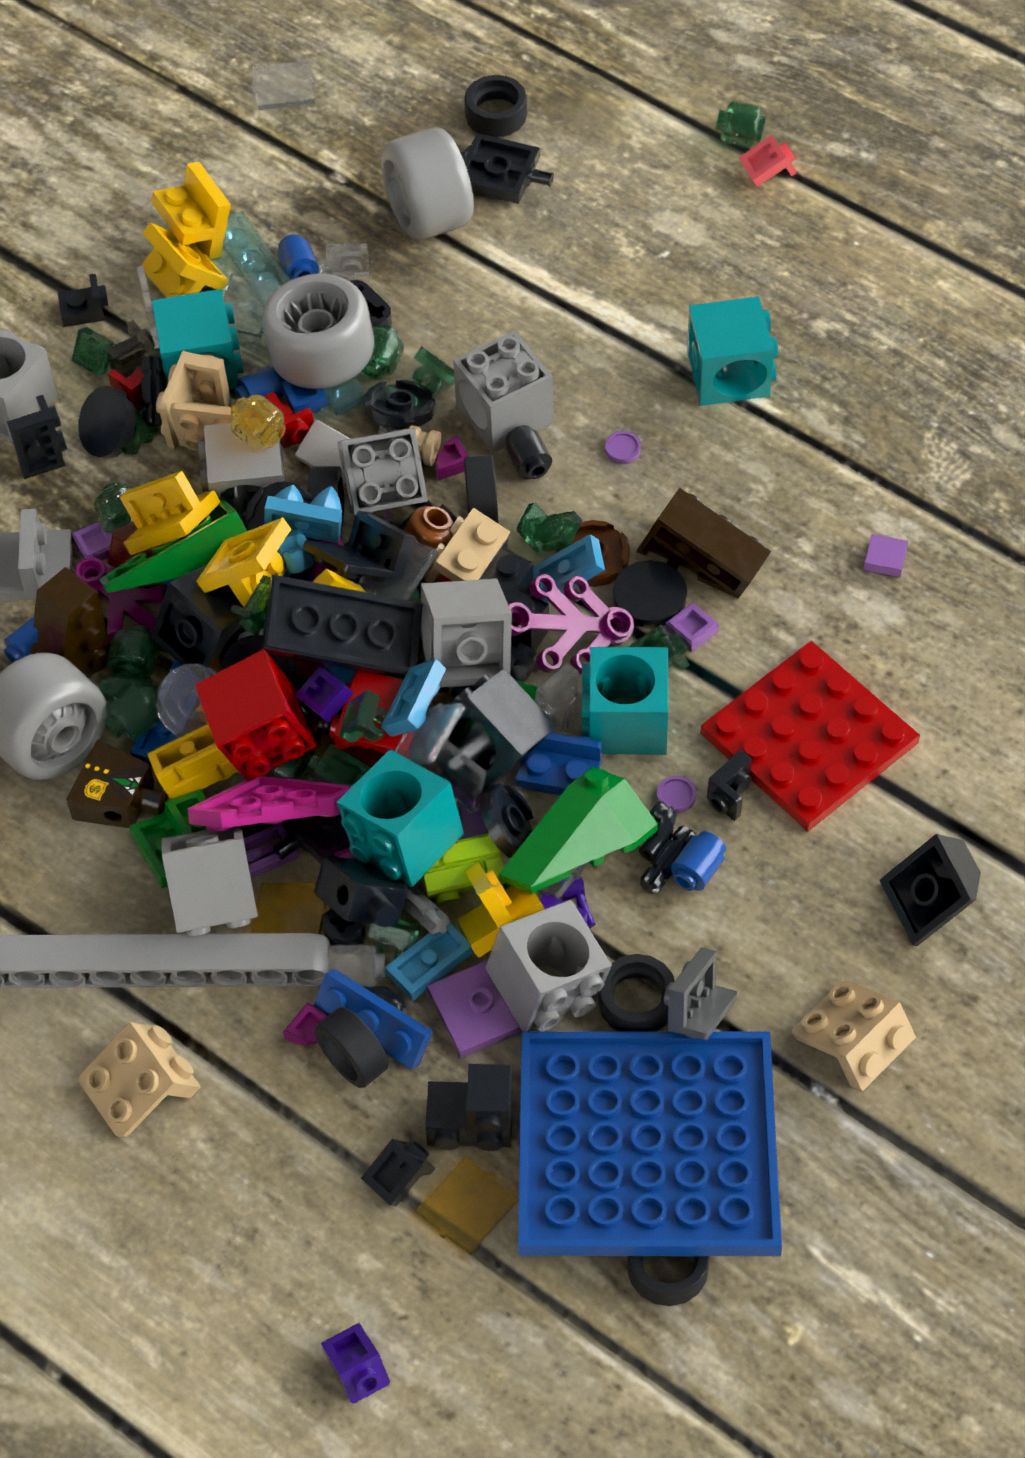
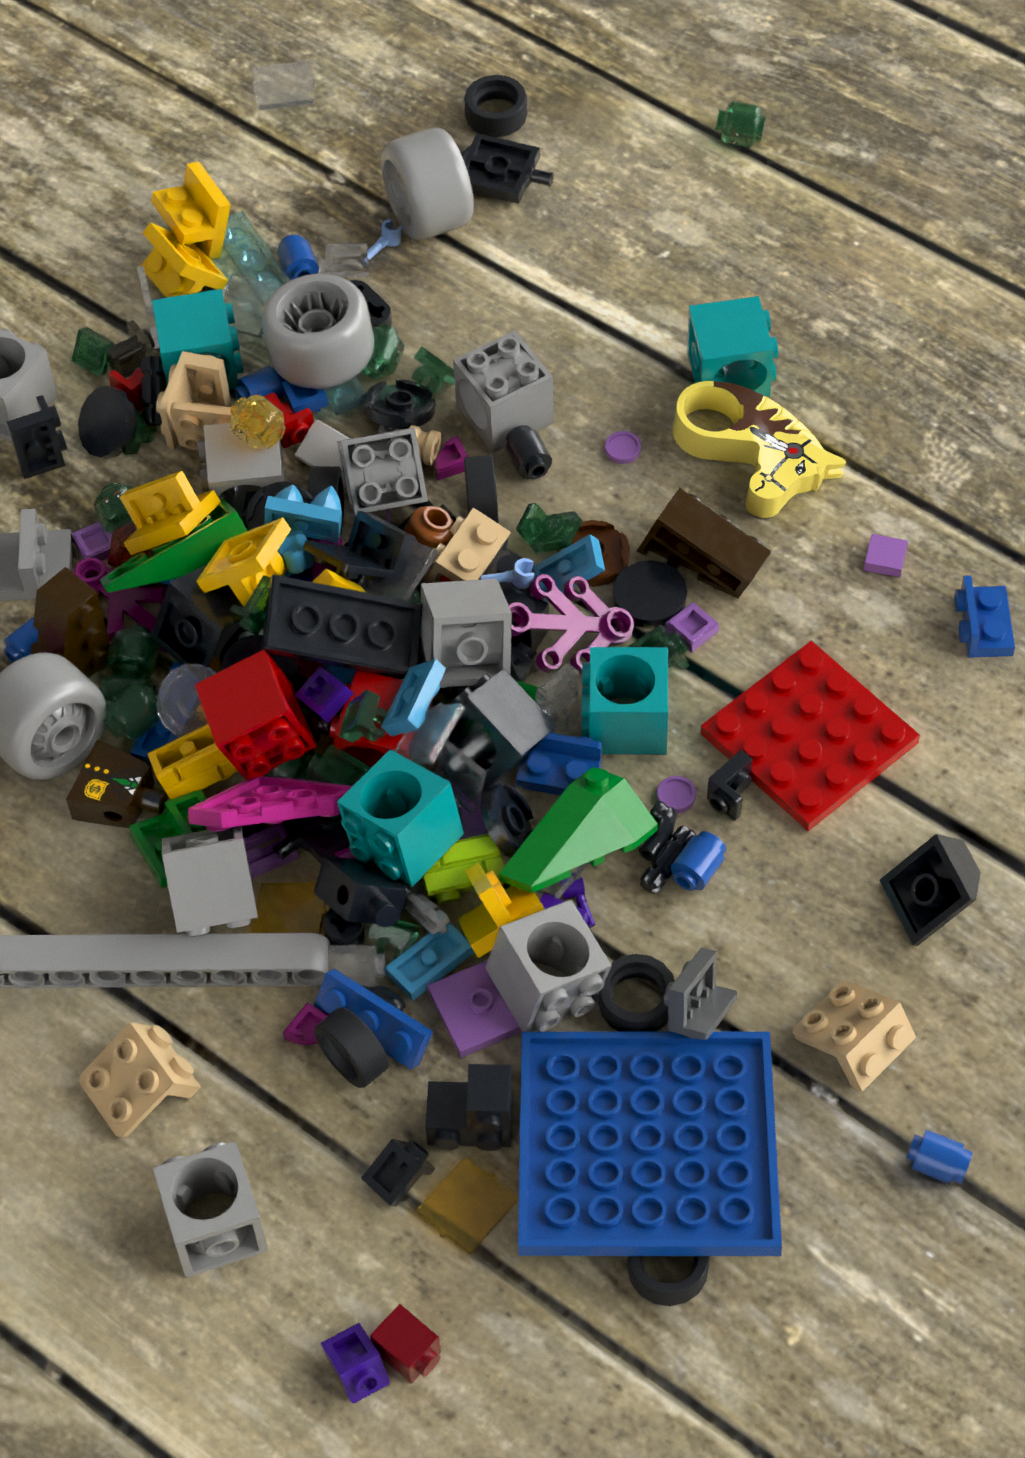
(83, 304): black bracket -> none
(218, 1240): none -> light grey brick
(388, 238): none -> light blue hand
(407, 1344): none -> dark red brick
(519, 576): none -> light blue hand
(763, 435): none -> light yellow animal
(767, 160): coral bracket -> none
(939, 1157): none -> blue brick
(985, 620): none -> blue bracket

